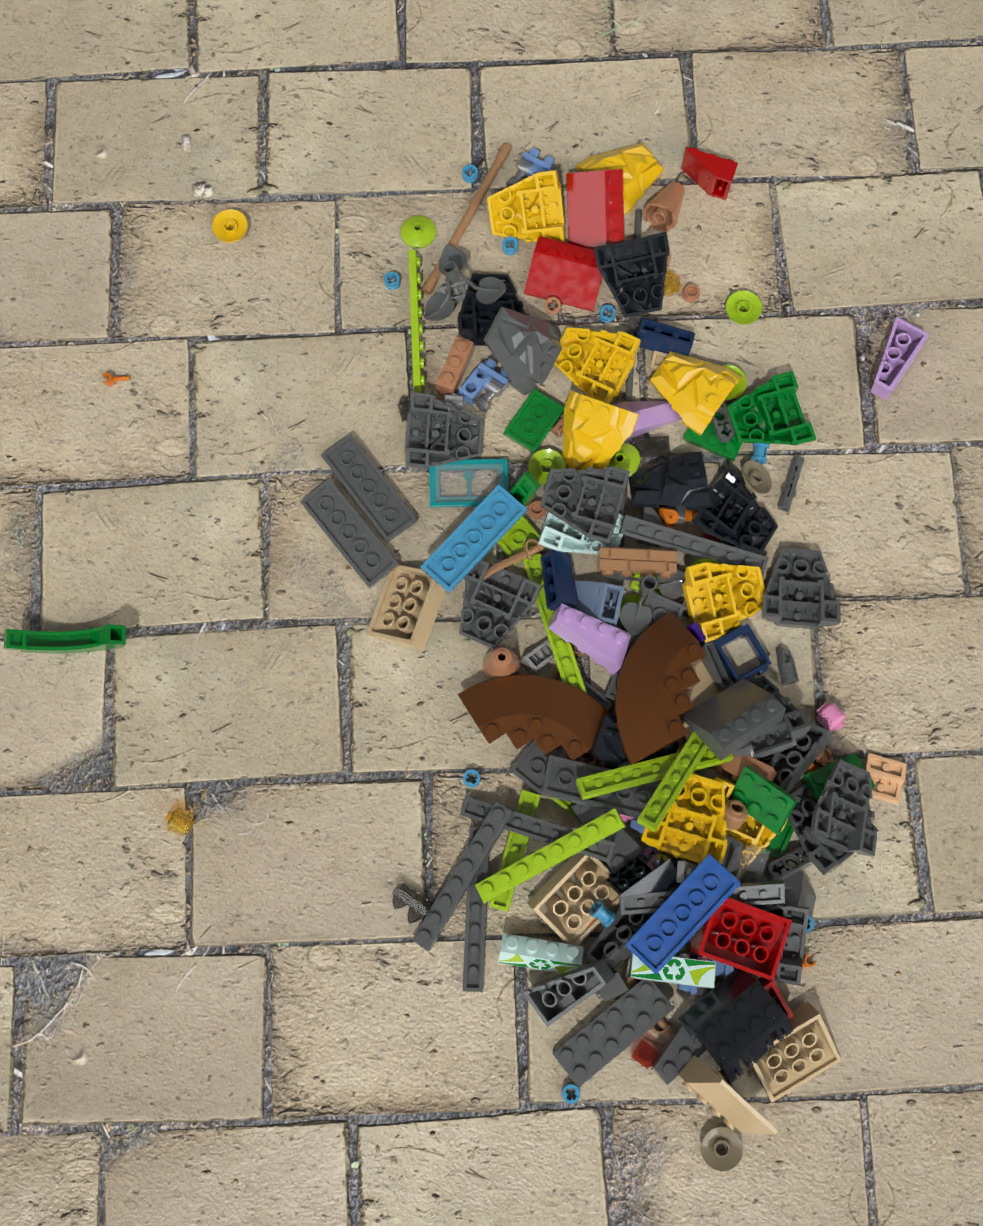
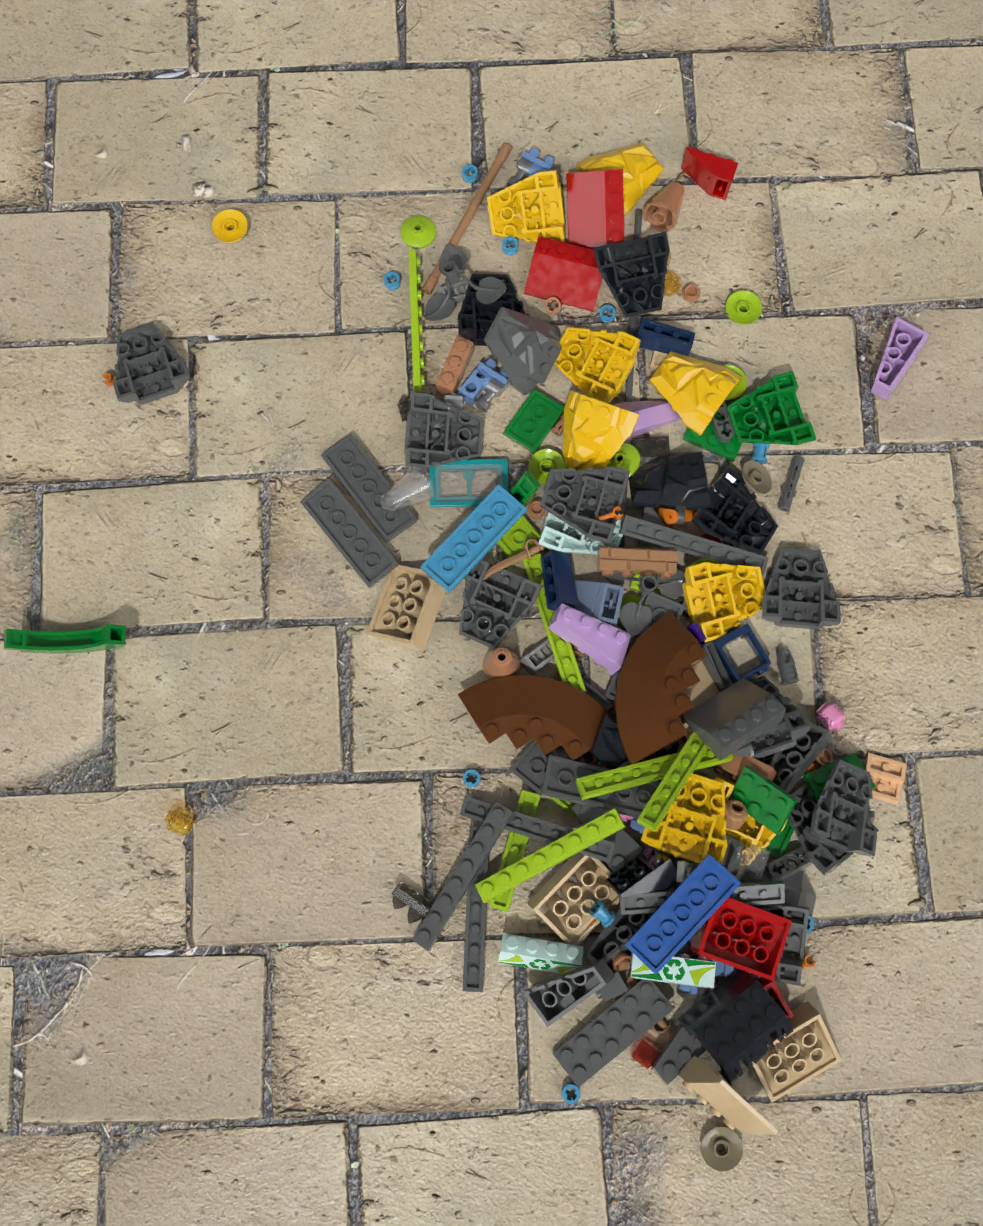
(147, 366): none -> dark grey wedge
(408, 491): none -> clear cone
(612, 515): none -> orange hand
(621, 961): none -> nougat plate

